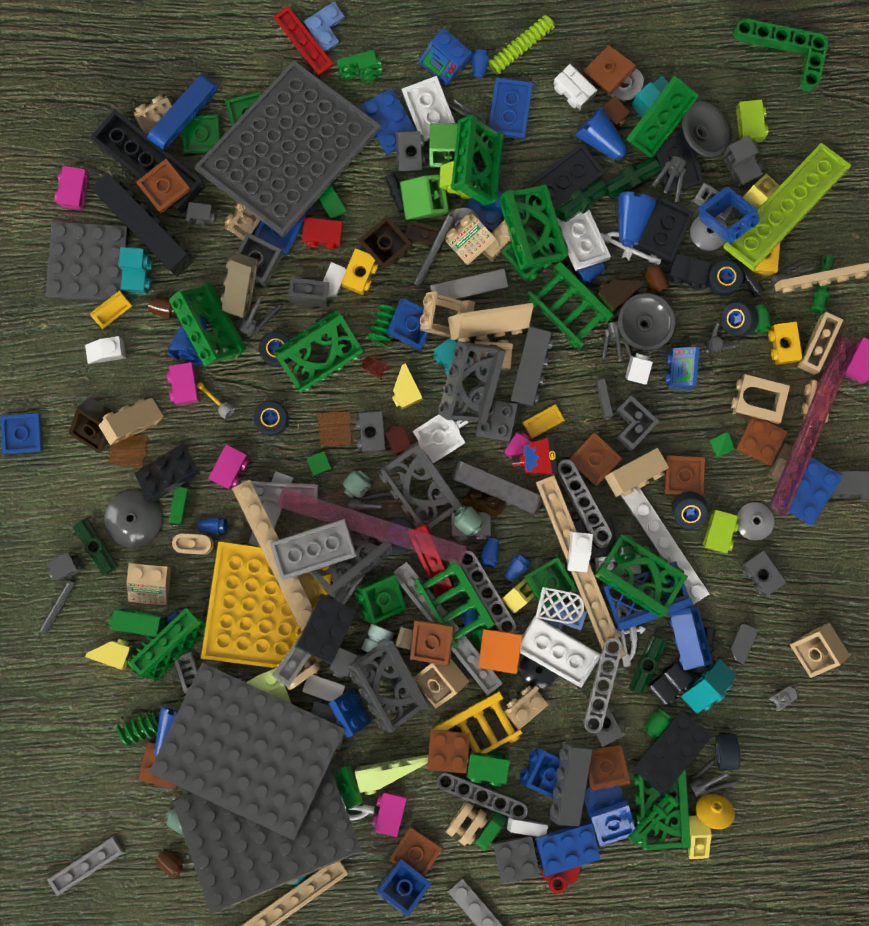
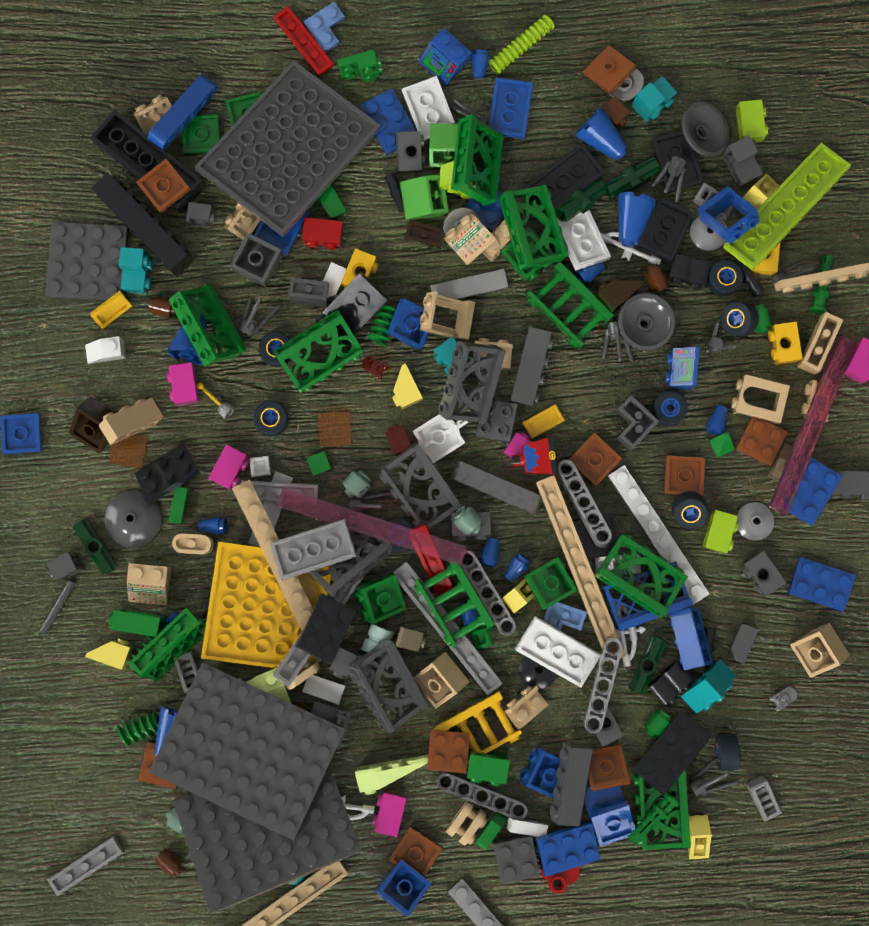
(72, 188): dark pink brick -> none
(239, 284): dark tan brick -> none
(260, 466): none -> white tile
(348, 787): green plate -> none
(350, 712): blue plate -> none
(357, 303): none -> plate
(375, 421): dark grey brick -> none
(385, 243): dark brown slope -> none
(432, 642): dark orange plate -> none
(434, 249): dark grey bar -> none
(484, 502): dark brown plate -> none
(489, 322): tan slope -> none
(500, 651): orange tile -> none
(557, 612): white window -> none
(574, 87): white brick -> none
(579, 551): white slope -> none
(604, 399): dark grey tile -> none
(627, 553): dark green plate -> none
(637, 473): tan brick -> none
(638, 368): white brick -> none
(662, 117): green plate -> none
(666, 414): none -> black wheel
(712, 817): yellow dish -> none
(717, 421): none -> blue cone
(758, 786): none -> light grey slope
(788, 44): green beam -> none
(821, 584): none -> blue plate

